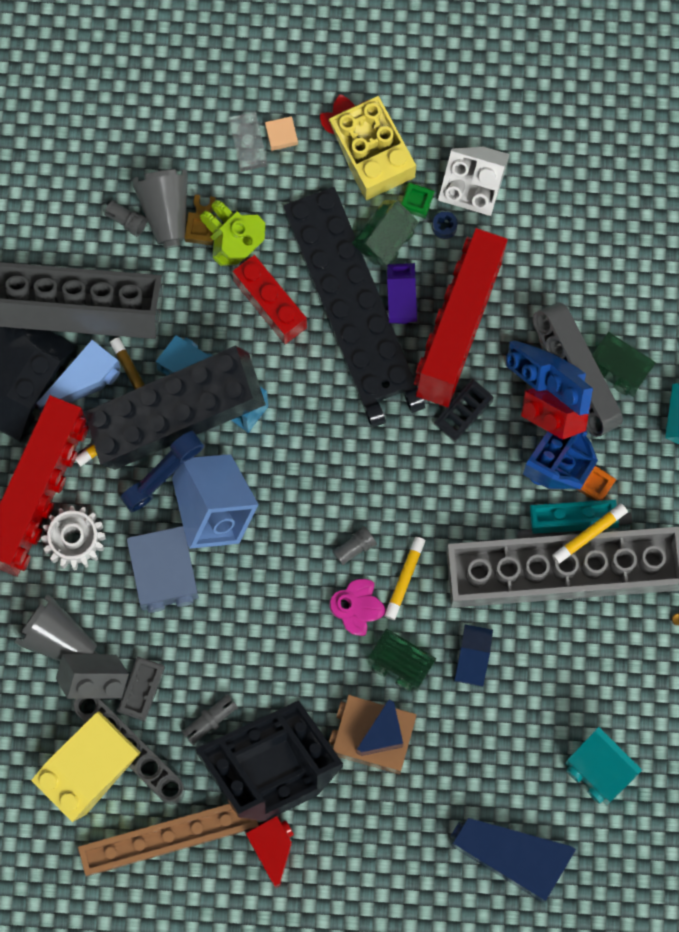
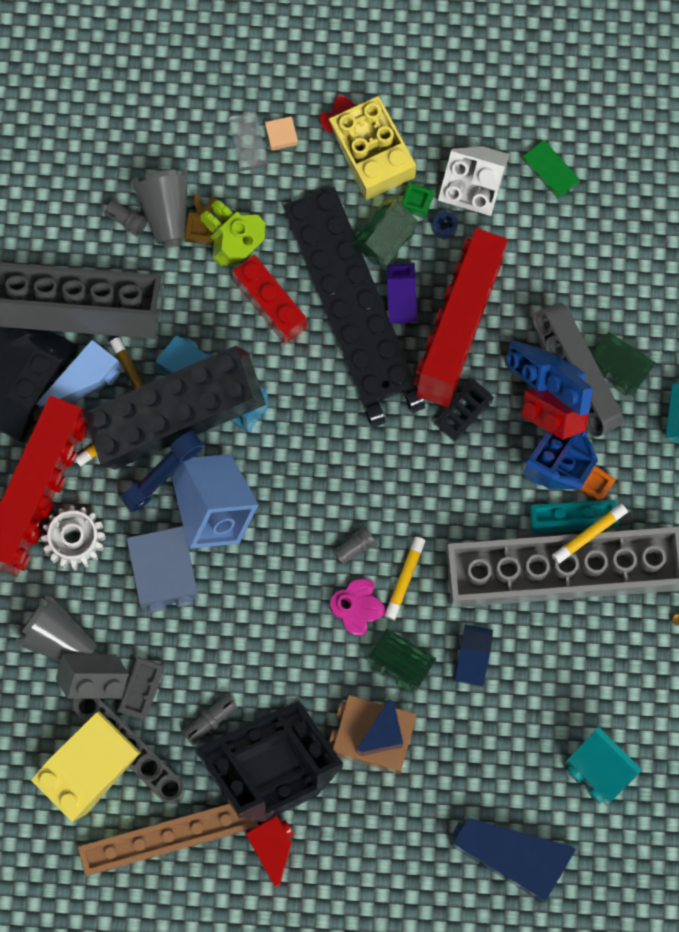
(551, 169): none -> green tile

